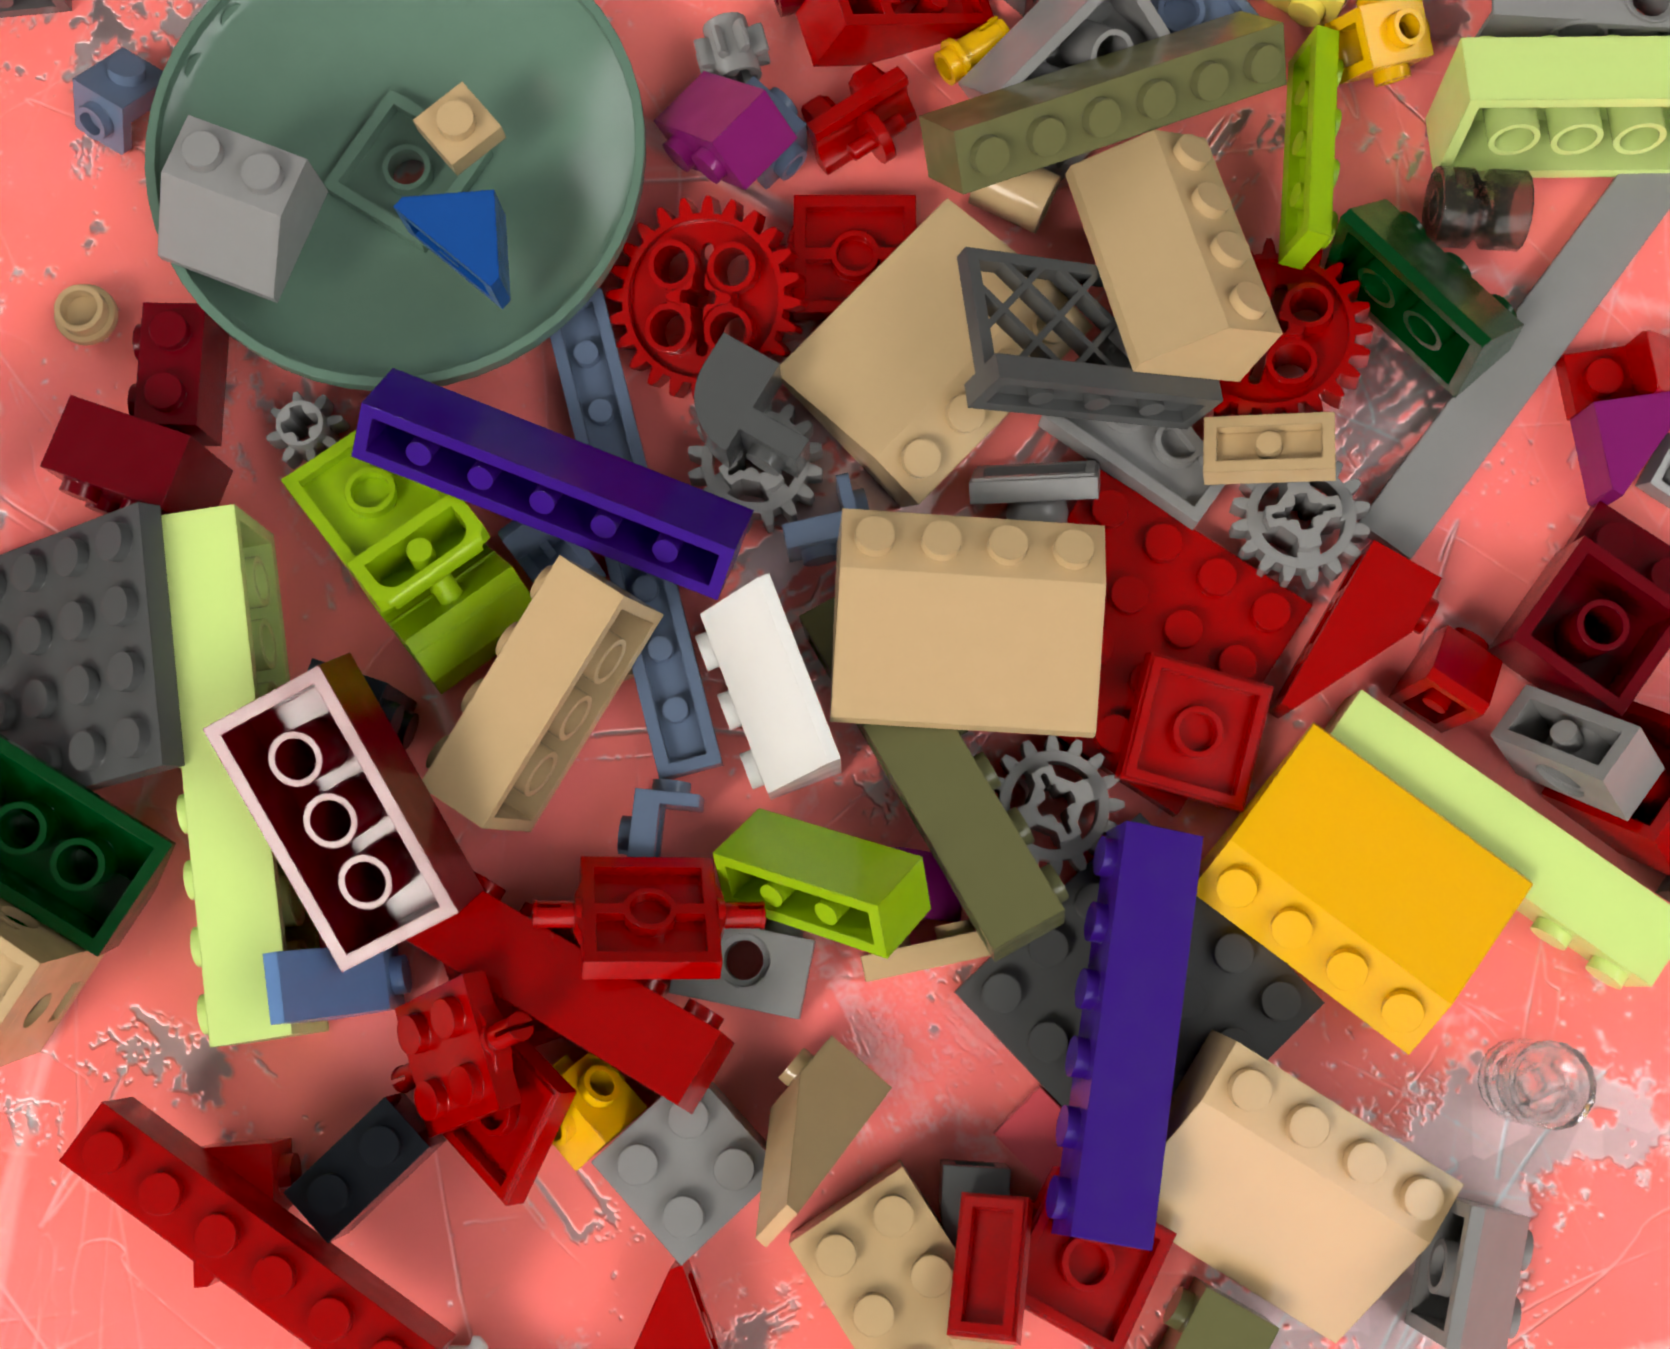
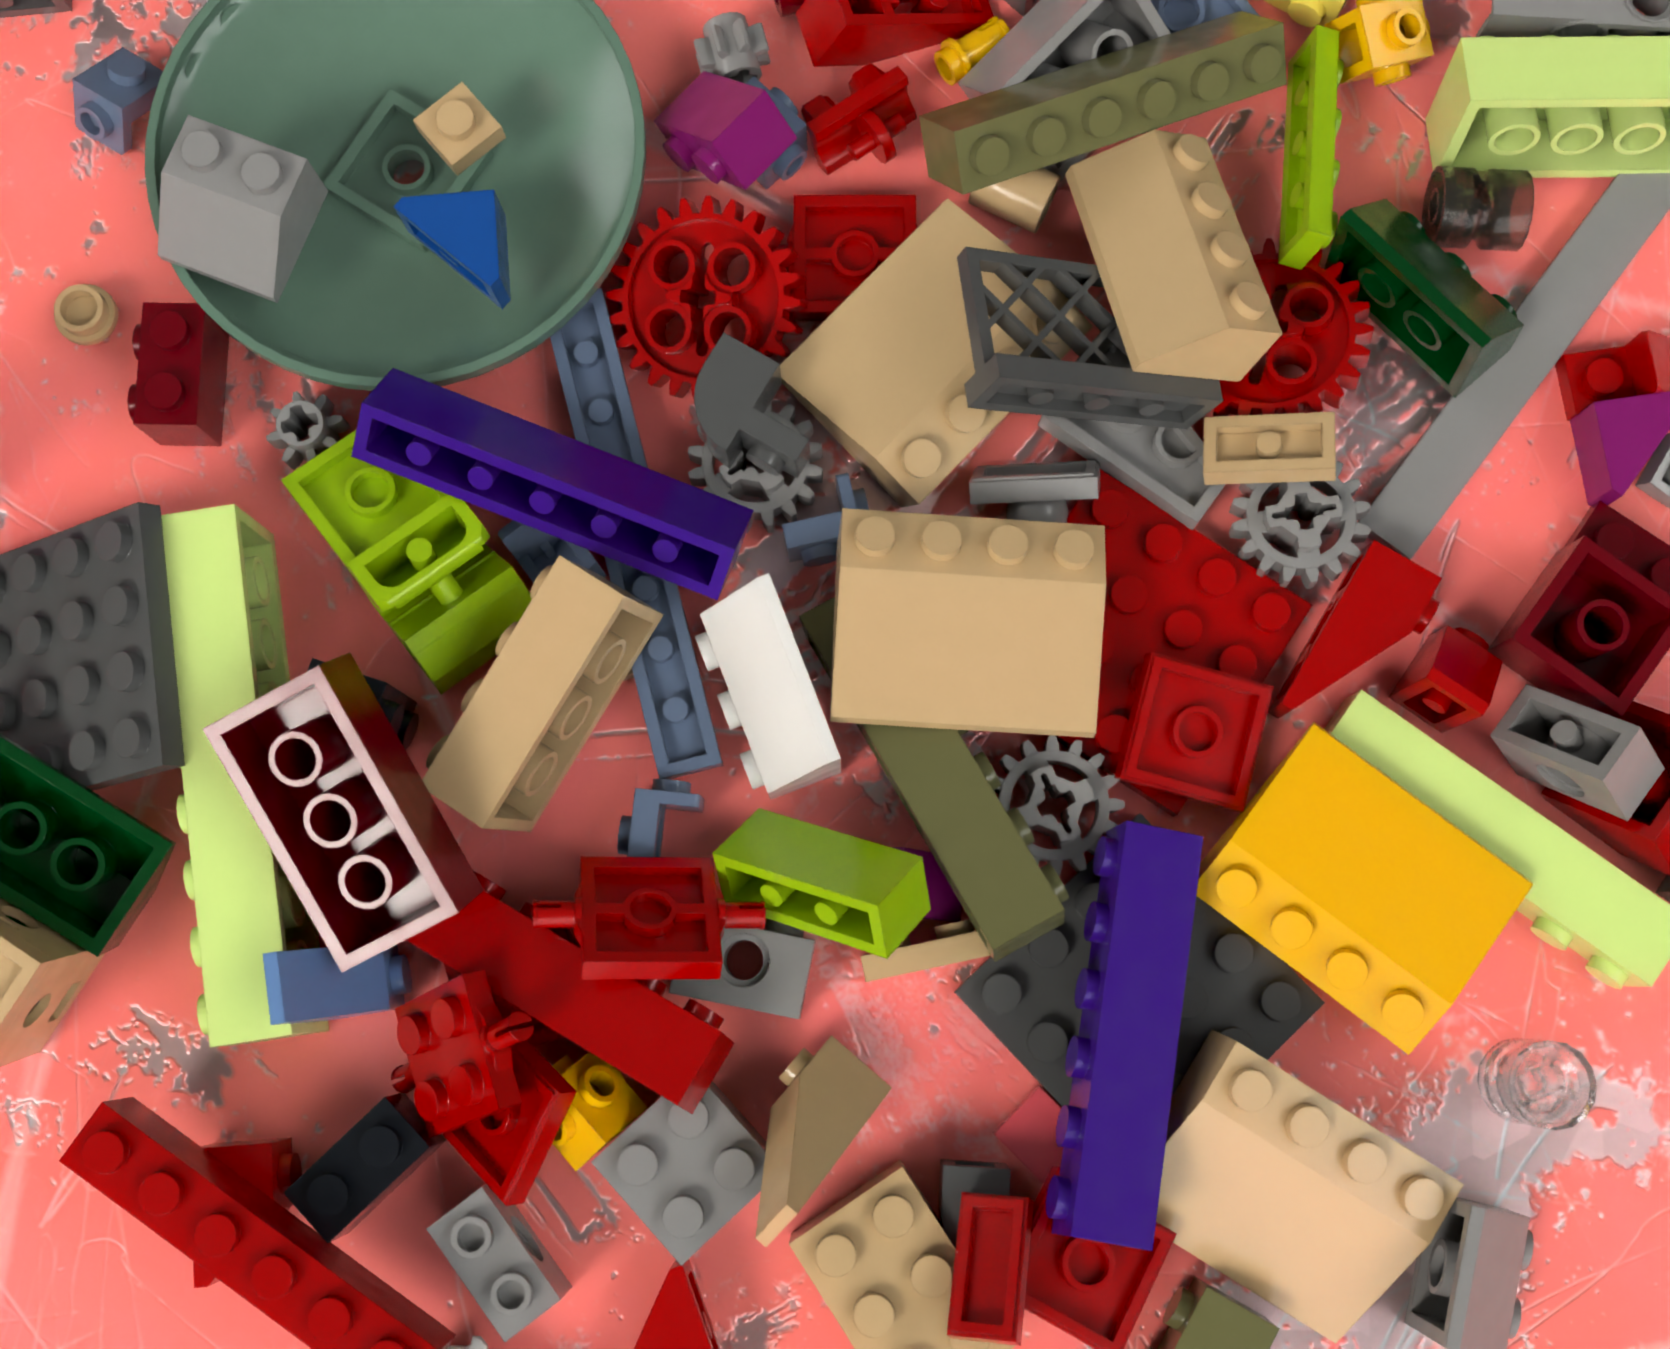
(128, 460): dark red brick -> none
(500, 1261): none -> light grey brick

